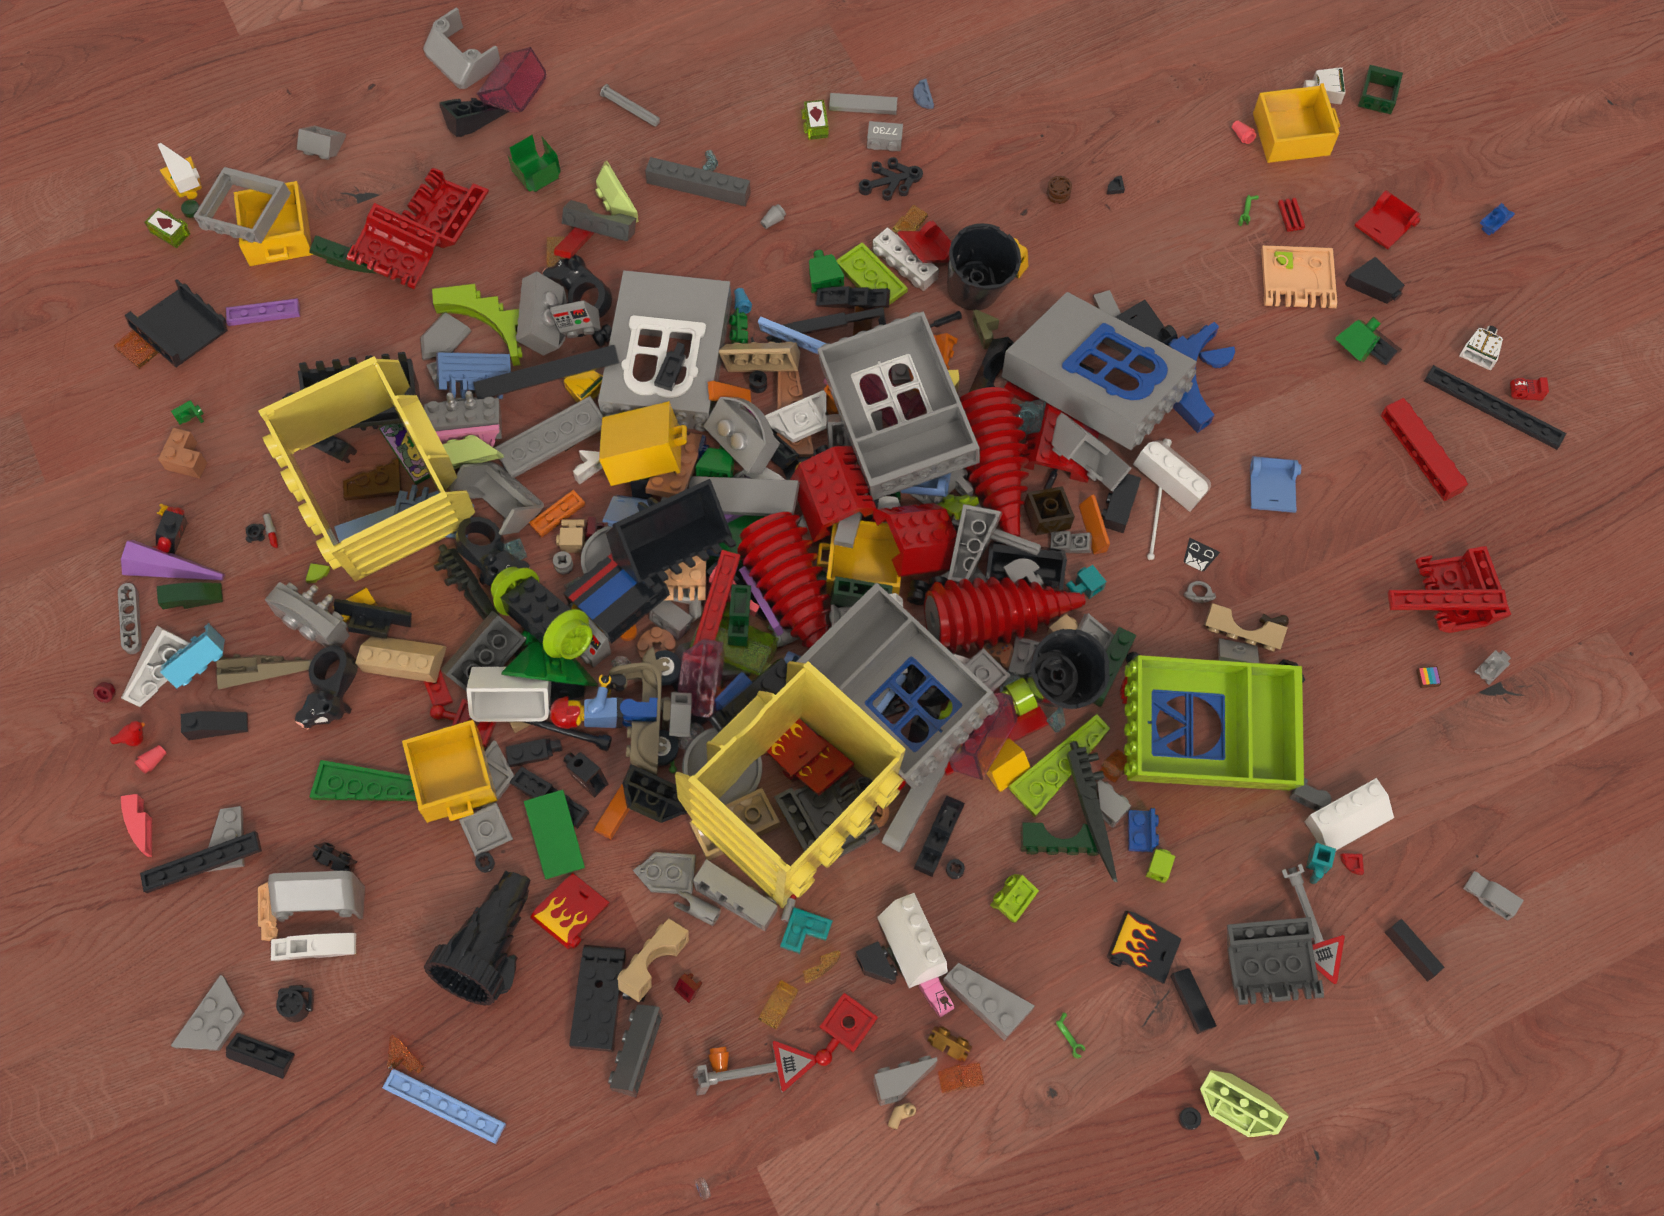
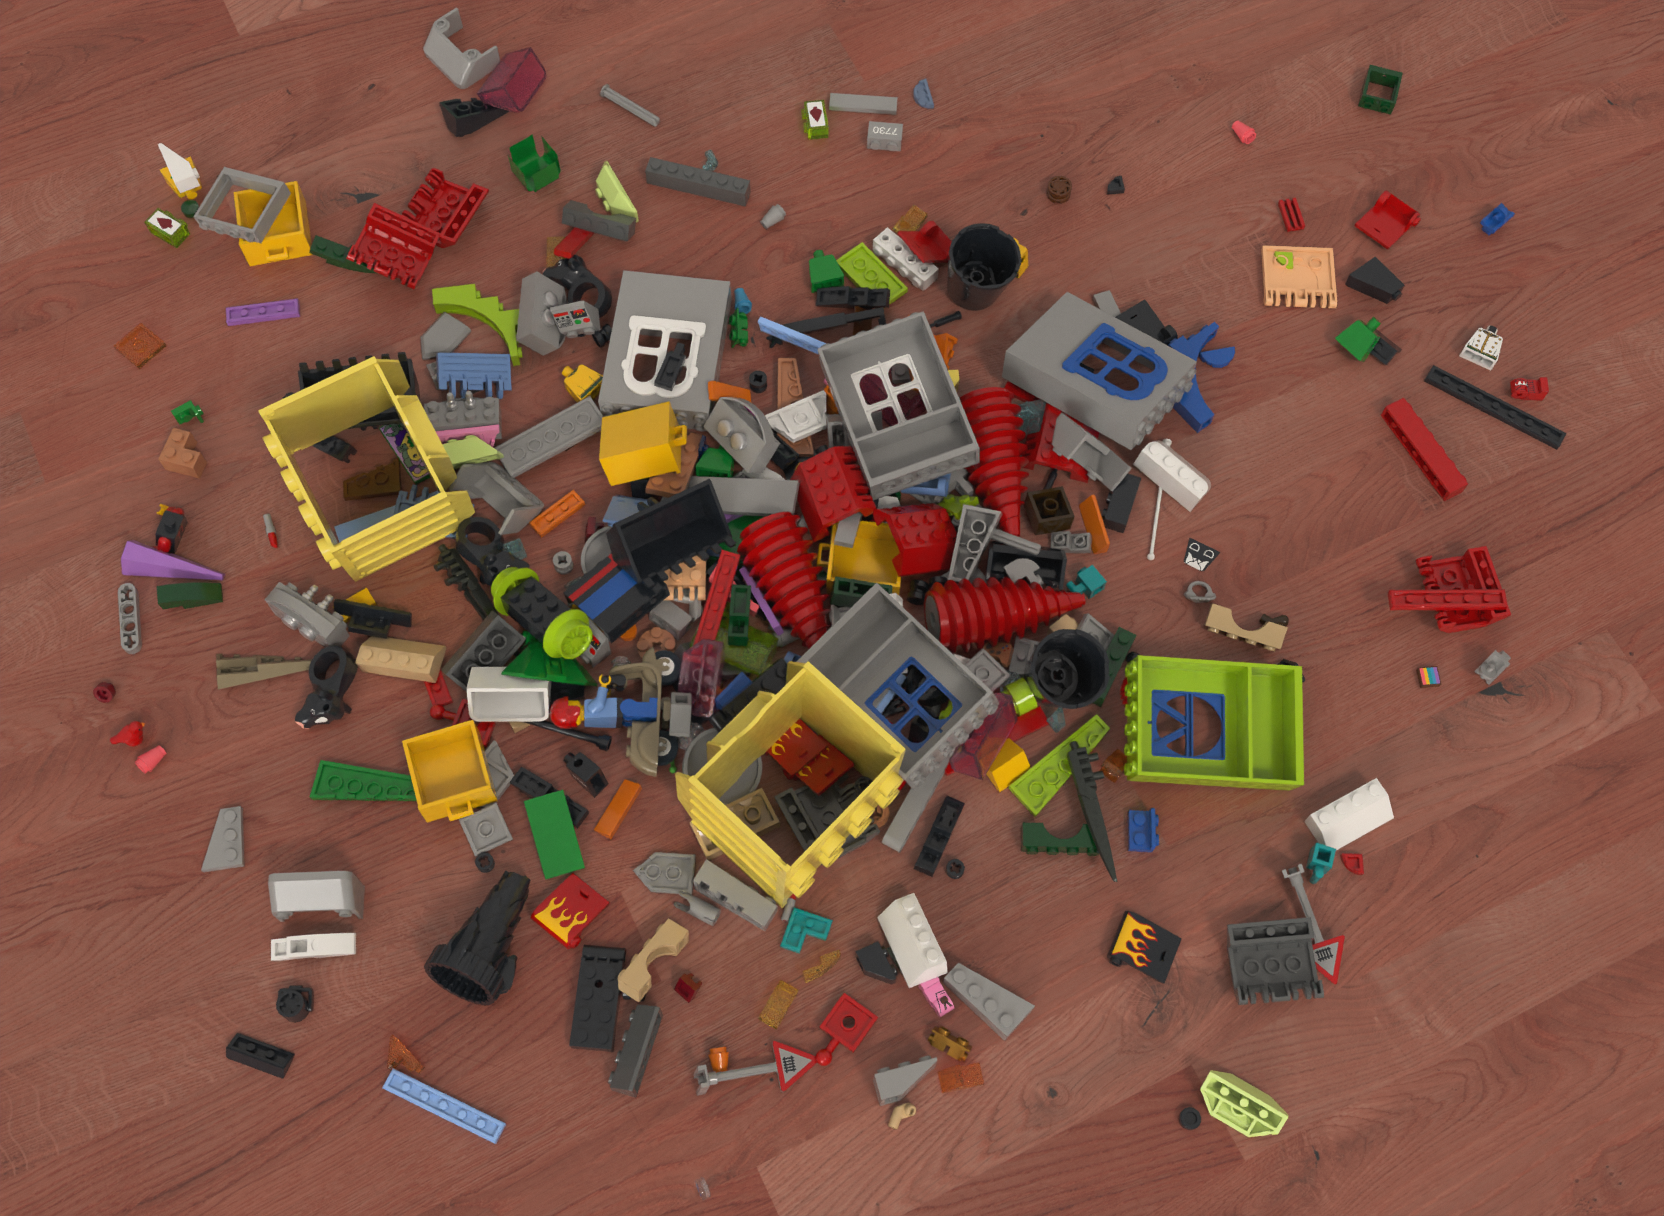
(137, 822): coral slope -> none
(146, 675): white wedge -> none
(179, 325): black panel -> none
(193, 657): medium azure wedge -> none
(200, 862): black tile -> none
(212, 724): black slope -> none
(212, 1020): light grey wing -> none
(251, 529): black plate -> none
(265, 918): light nougat hinge -> none
(316, 572): lime tile -> none
(320, 141): light grey slope -> none
(327, 853): black hinge -> none
(532, 751): black hinge -> none
(546, 372): black tile -> none
(572, 538): tan brick -> none
(589, 467): white slope -> none
(651, 795): black wedge -> none
(760, 357): tan slope -> none
(891, 178): black plant -> none
(984, 326): olive slope -> none
(991, 364): black arch -> none
(1014, 897): lime bracket -> none
(1069, 1037): bright green piece -> none
(1111, 804): light grey slope -> none
(1160, 865): lime brick -> none
(1193, 1000): black slope -> none
(1237, 652): light grey plate -> none
(1245, 216): bright green piece -> none
(1273, 483): medium blue door -> none
(1296, 123): yellow container -> none
(1310, 796): dark grey leg -> none
(1333, 83): white torso -> none
(1414, 950): black panel -> none
(1493, 896): light grey piece -> none

